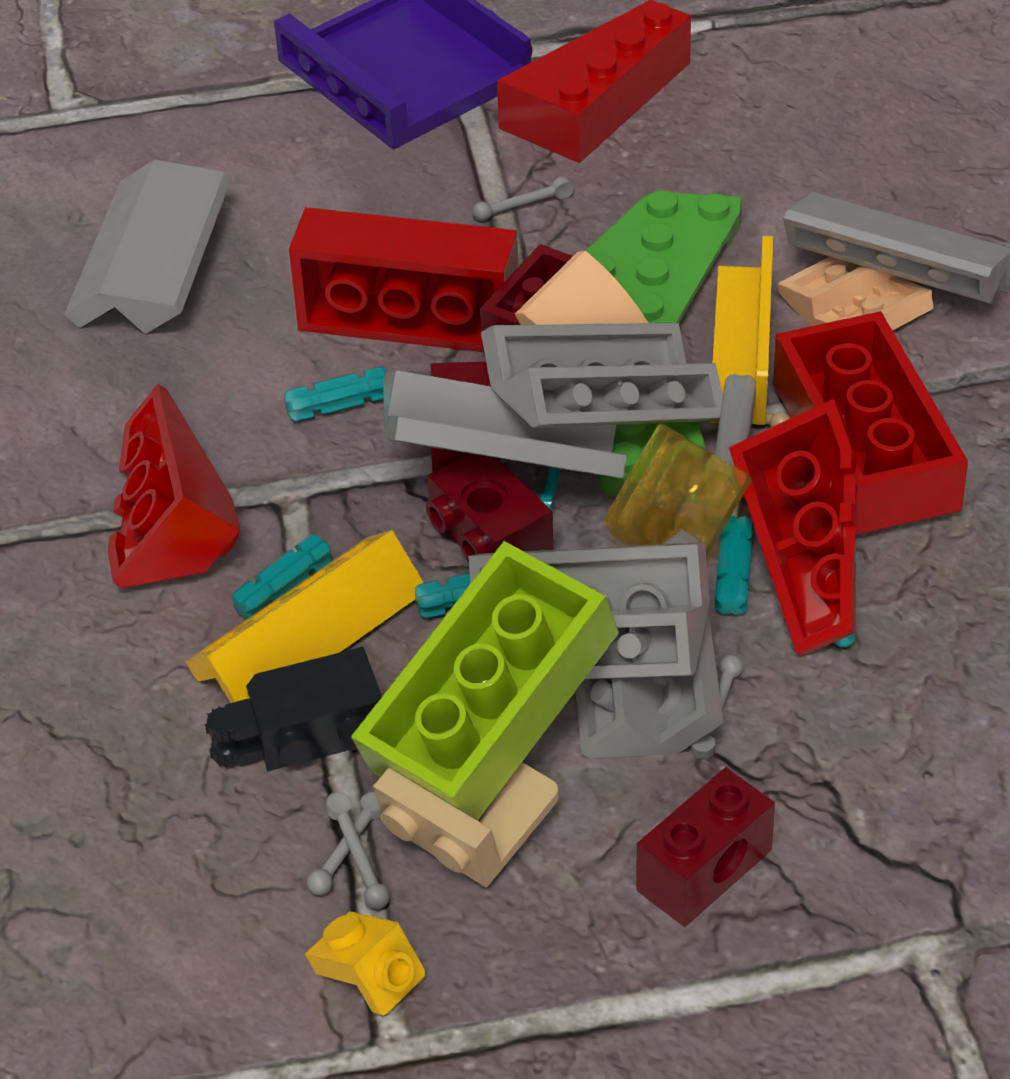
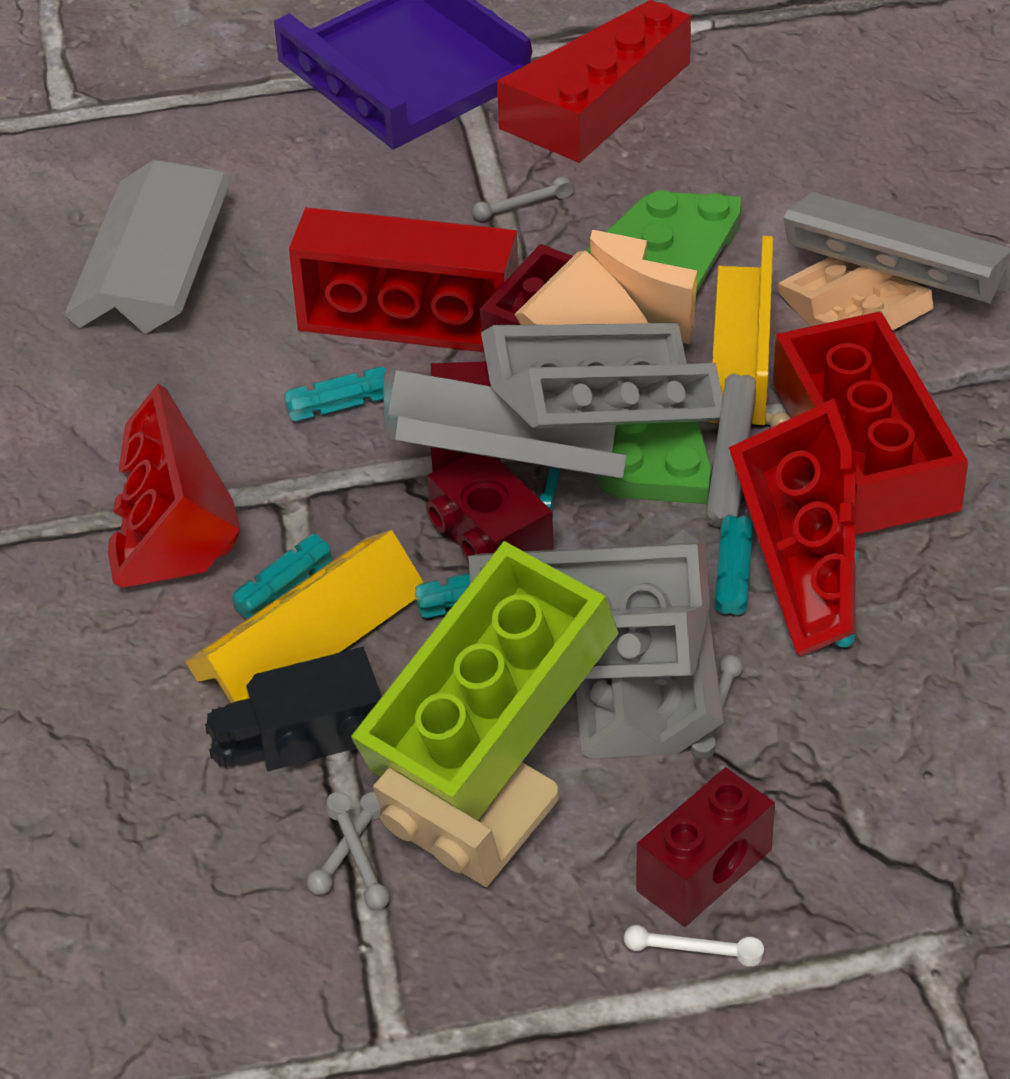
(369, 955): yellow bracket -> none
(658, 289): none -> light nougat slope
(675, 489): clear yellow bracket -> none
(748, 950): none -> white hinge

